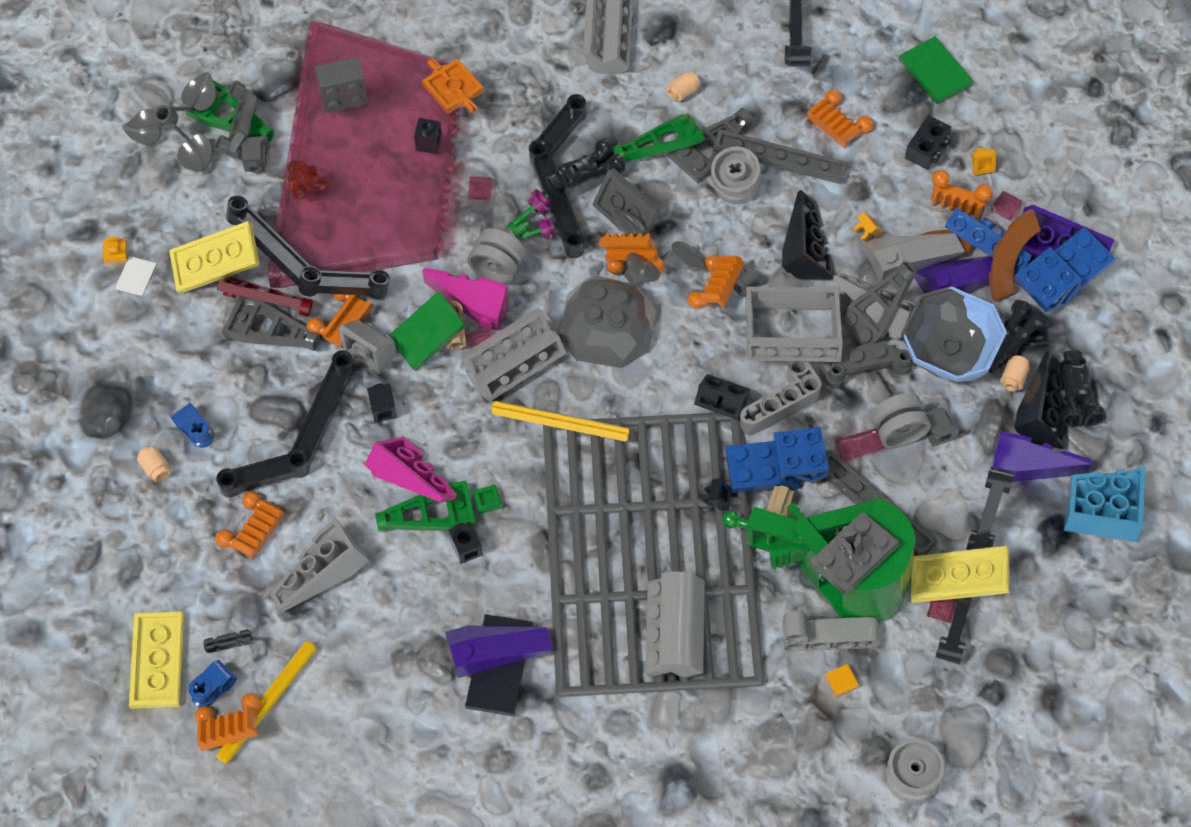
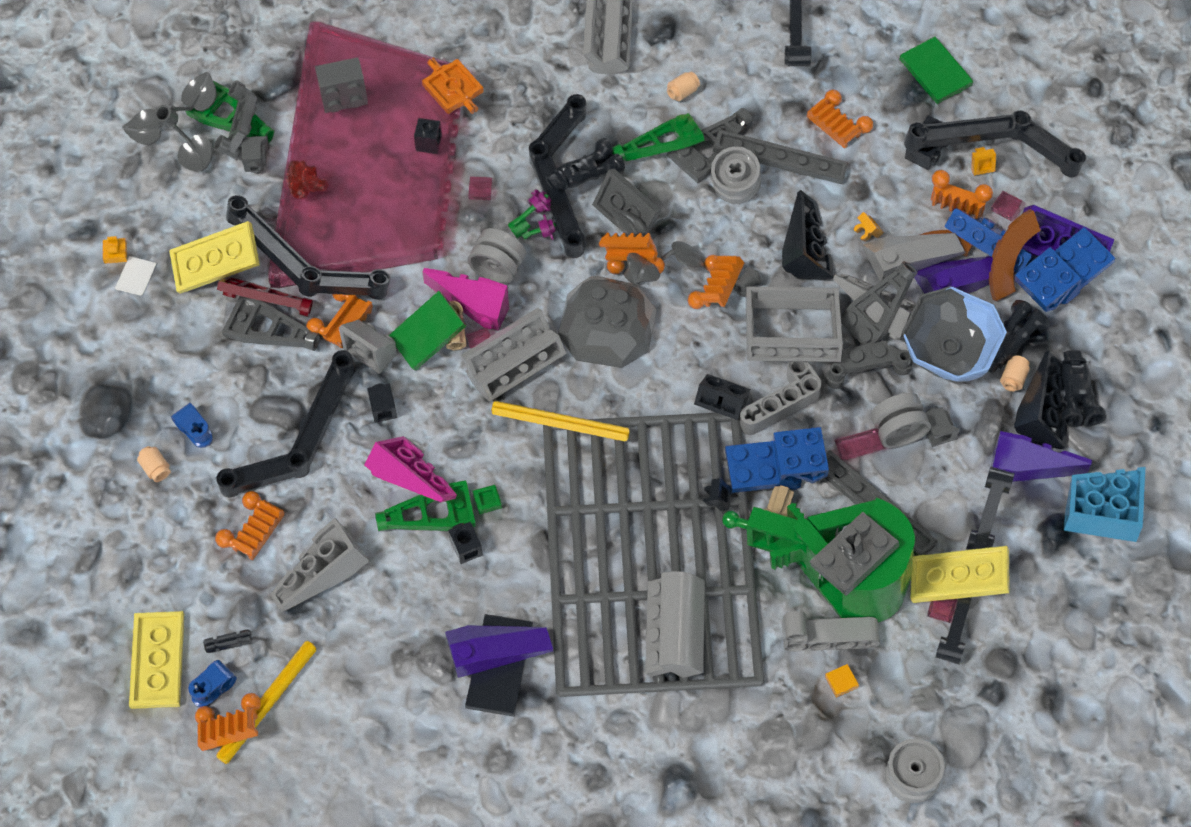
(1014, 126): none -> black piece

